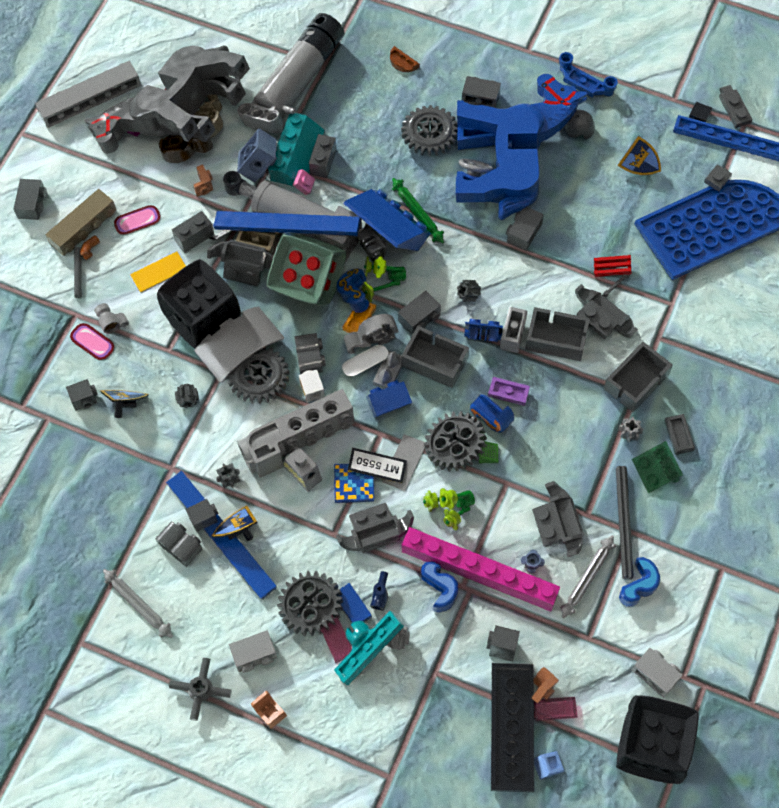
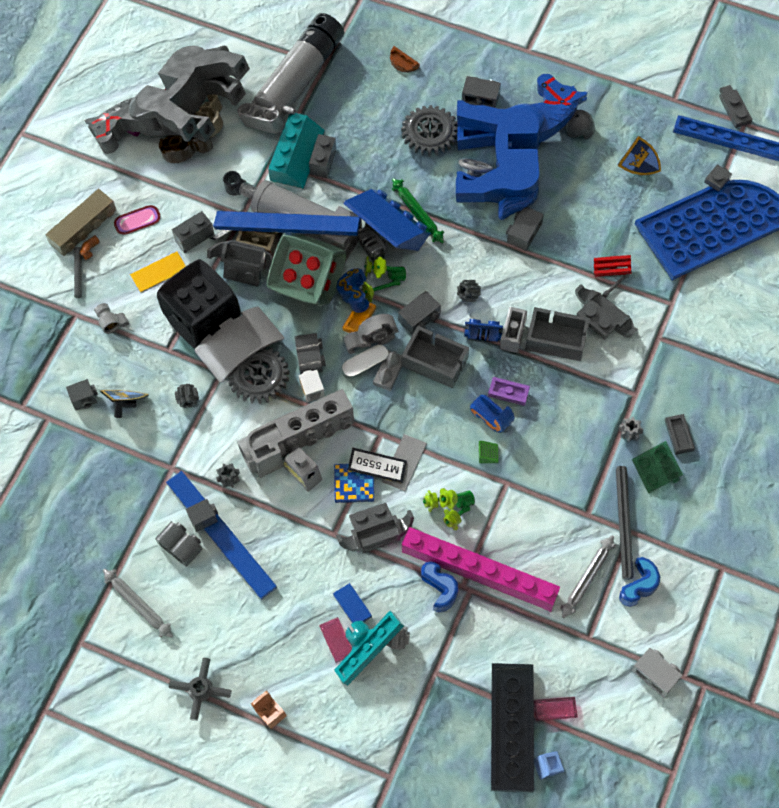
(29, 199): dark grey brick -> none
(88, 94): light grey brick -> none
(92, 341): sticker -> none
(205, 185): nougat bracket -> none
(236, 524): shield -> none
(253, 651): light grey brick -> none
(257, 155): sand blue brick -> none
(297, 593): dark grey gear -> none
(304, 181): bright pink plate -> none
(380, 593): dark blue piece -> none
(388, 399): blue brick -> none
(462, 427): dark grey gear -> none
(503, 643): dark grey brick -> none
(532, 555): sand blue plate -> none
(546, 682): nougat bracket -> none
(559, 520): dark grey plate -> none
(584, 81): blue plate -> none
(638, 376): dark grey piece -> none
(657, 739): black piece -> none
(700, 112): black tile -> none

